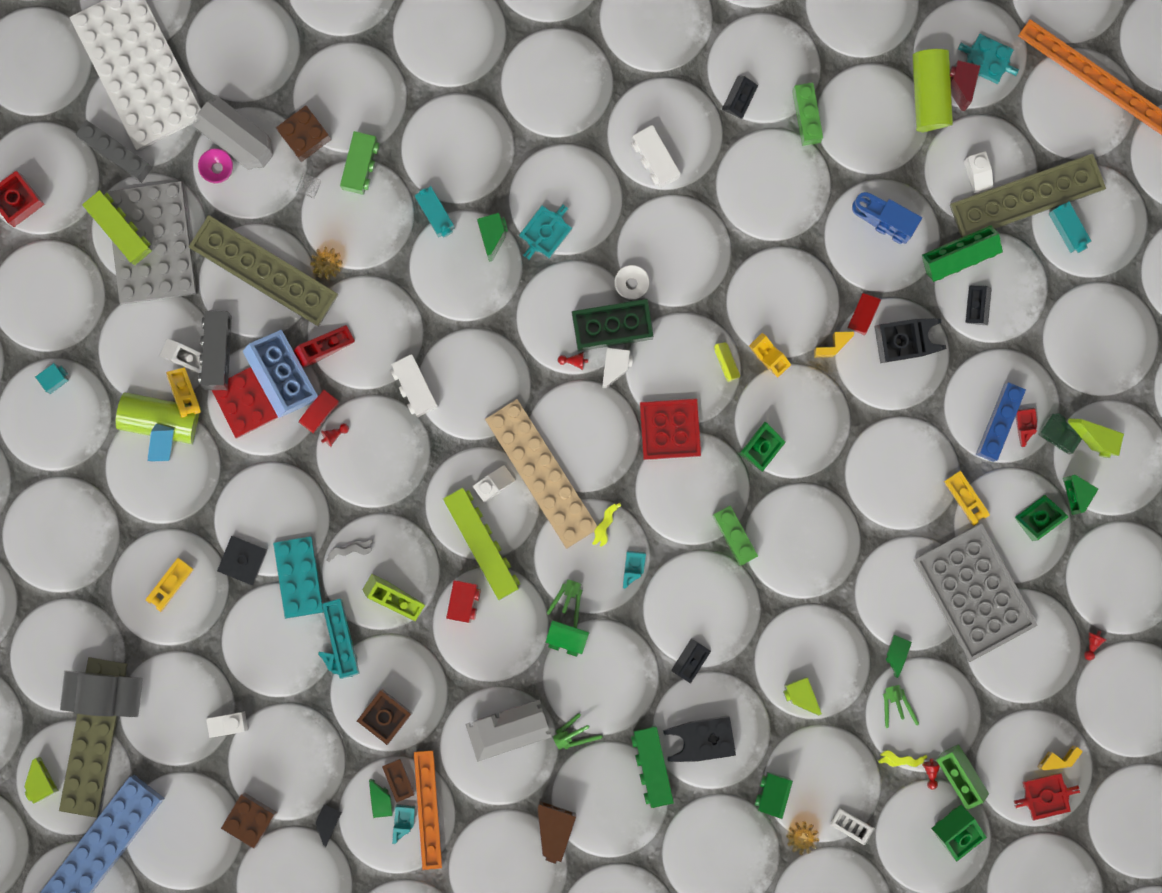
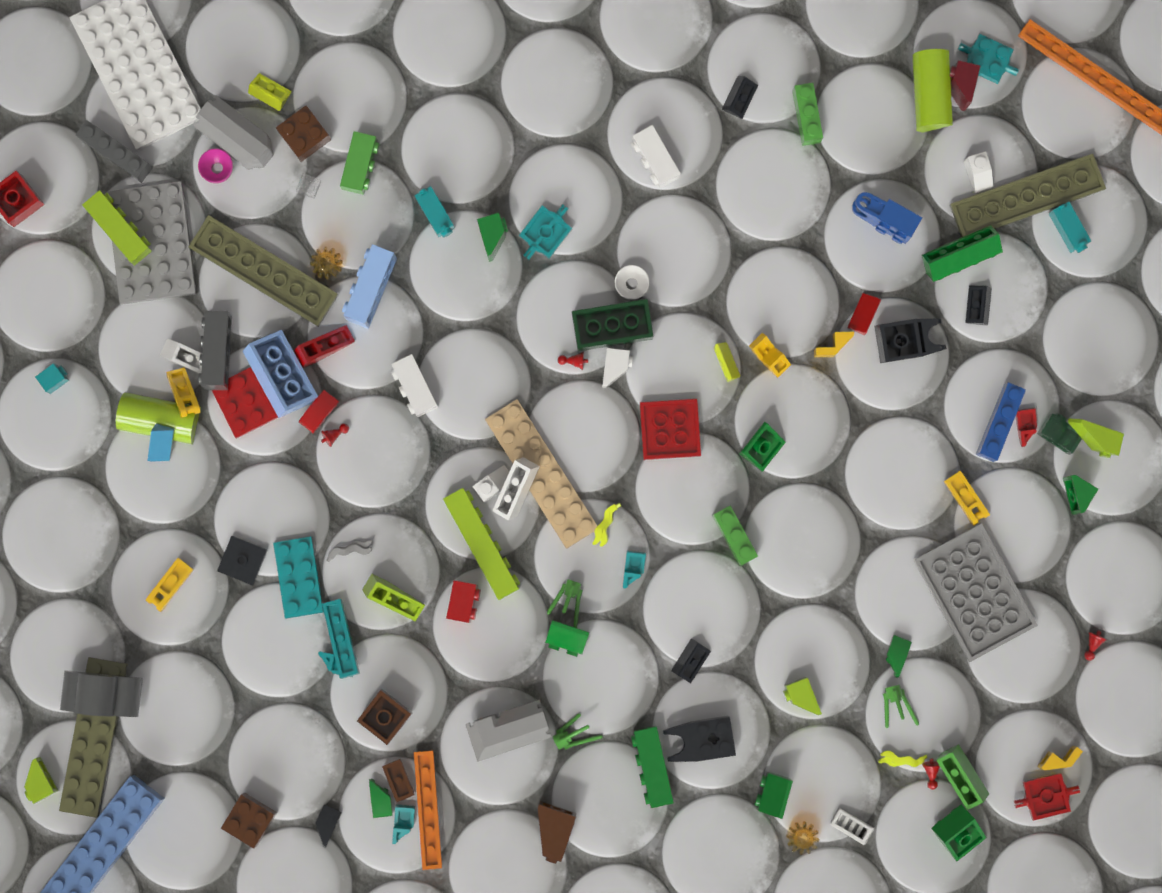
(227, 724): white slope -> none
(269, 91): none -> neon yellow slope
(369, 286): none -> light blue brick
(515, 488): none -> white brick
(1040, 518): green slope -> none

